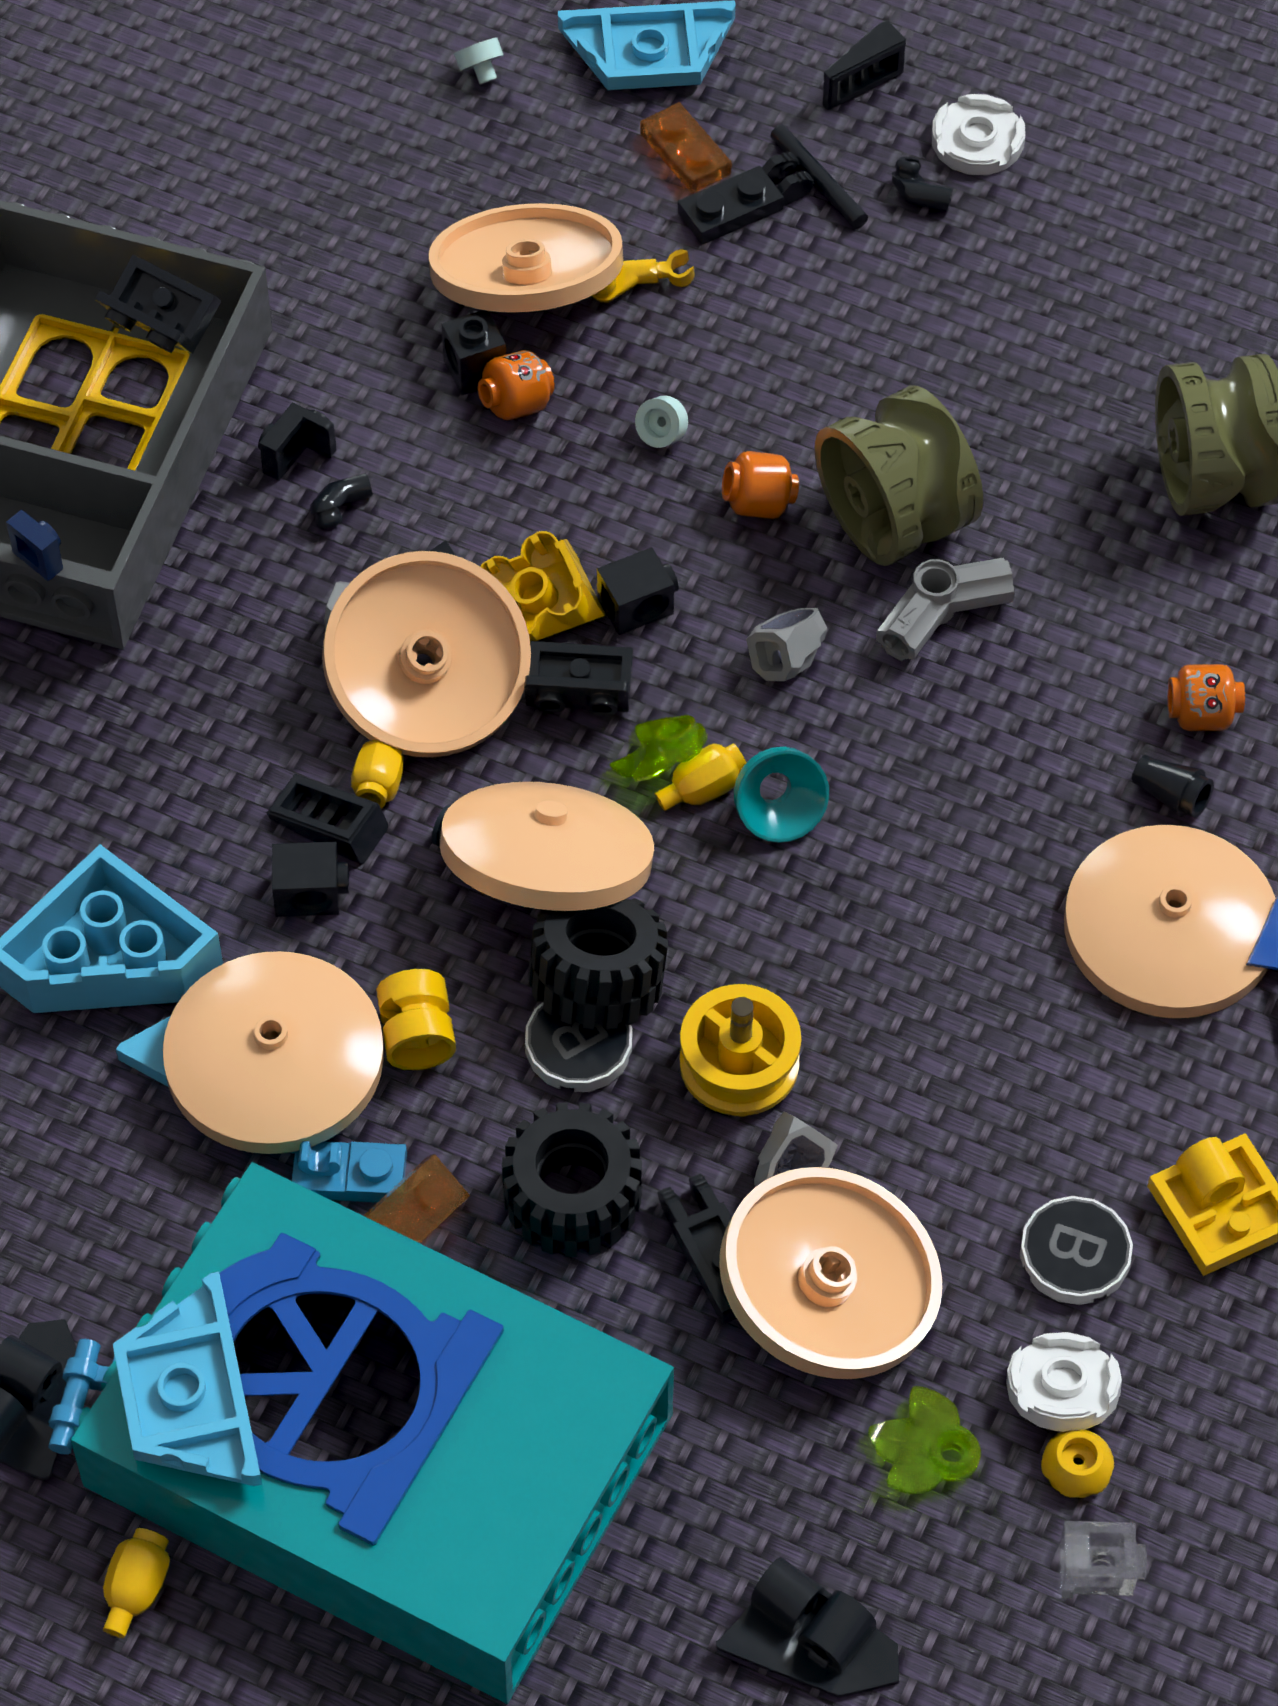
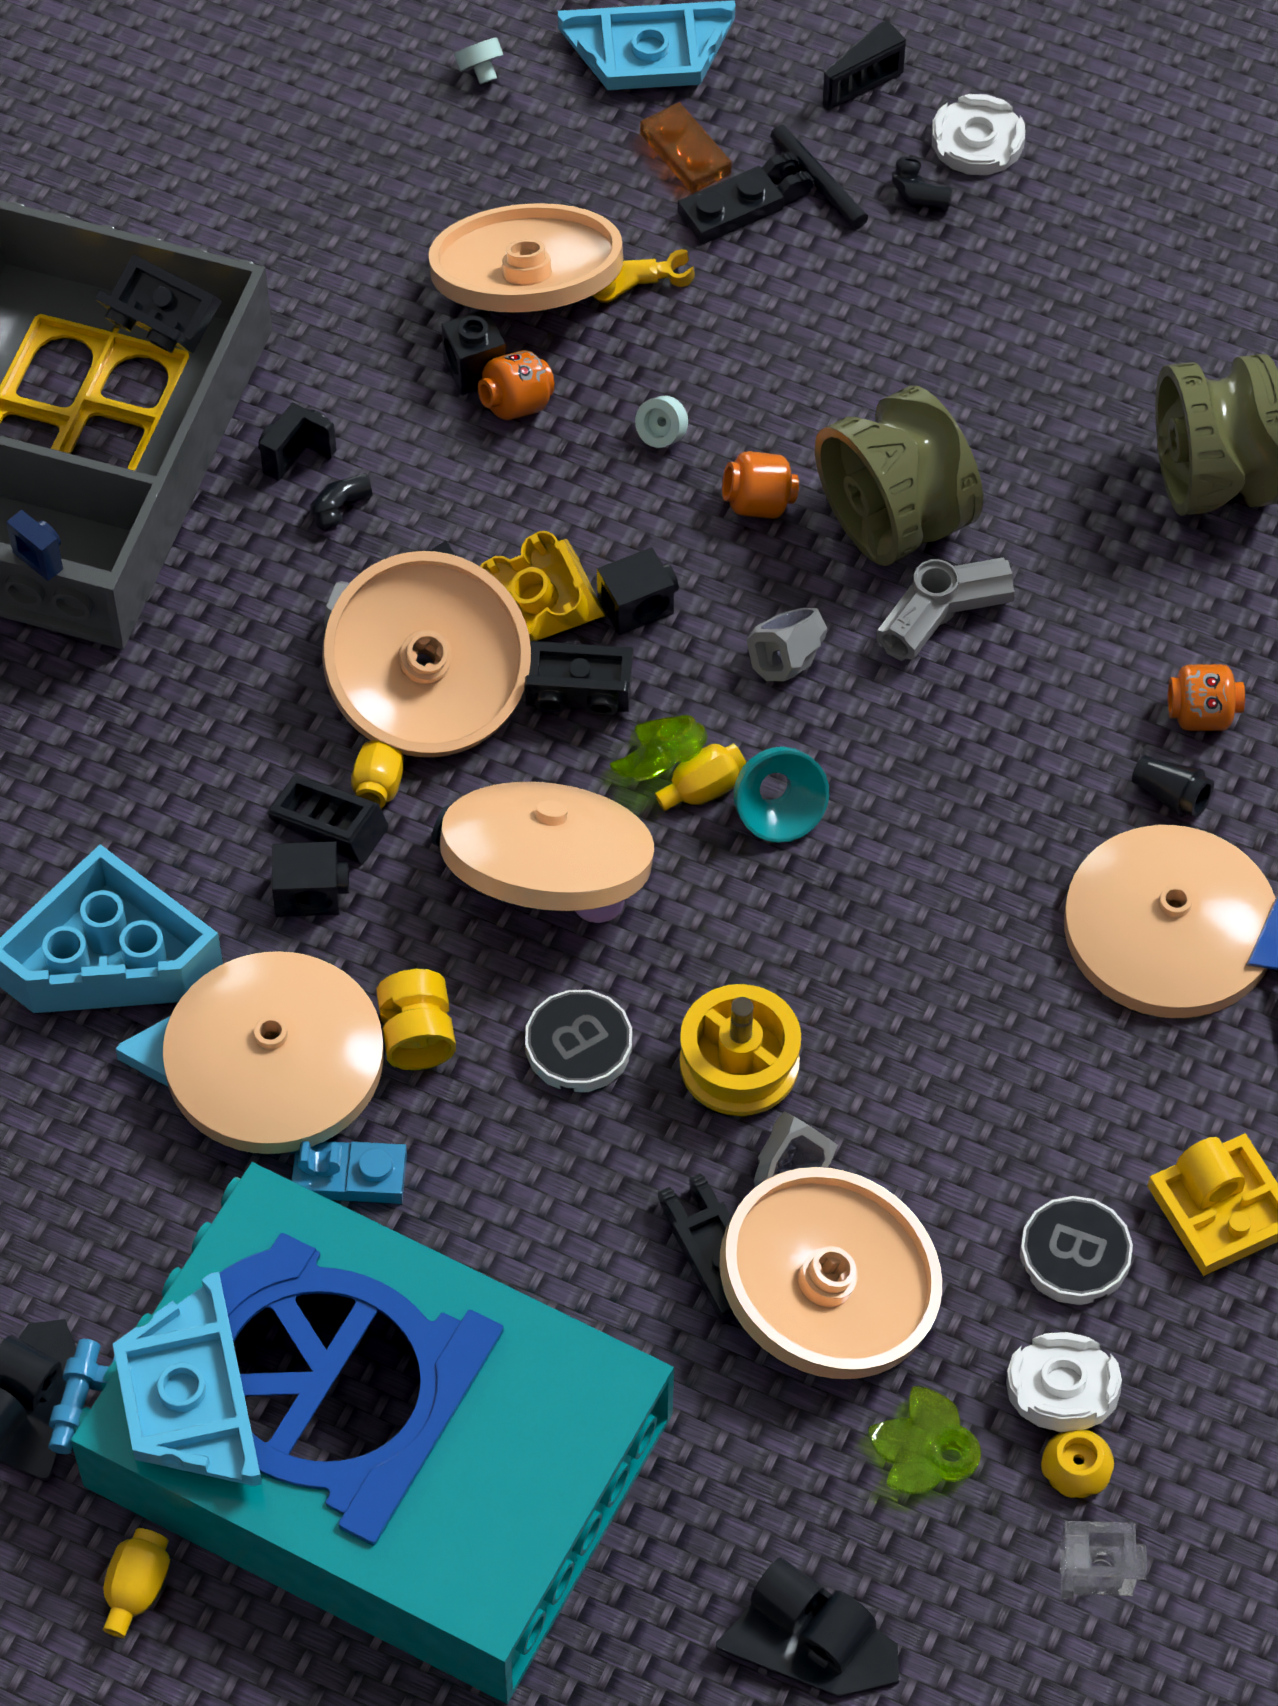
(420, 1200): clear orange plate -> none
(565, 1140): black tyre -> none
(598, 963): black tyre -> none

